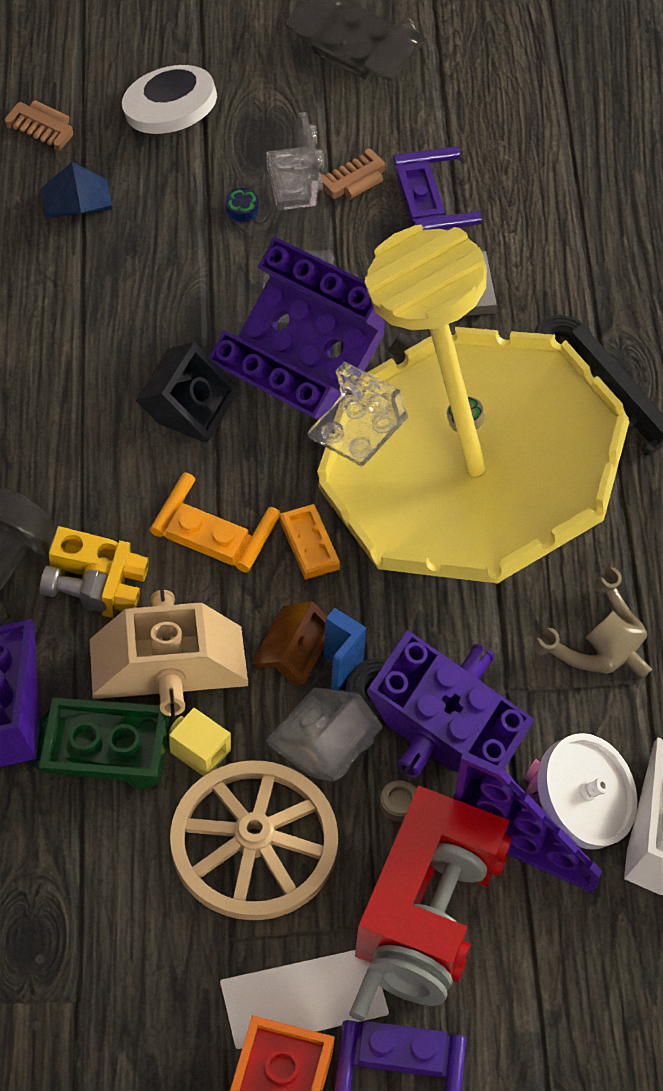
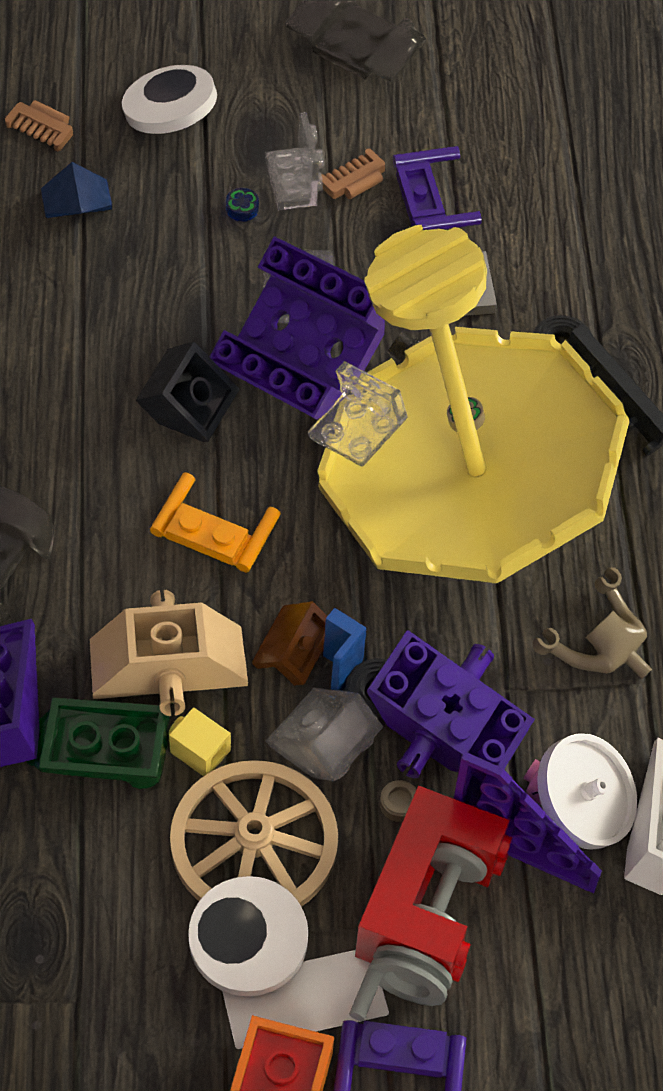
(103, 569): yellow hips -> none
(248, 936): none -> white piece
(309, 541): light orange plate -> none

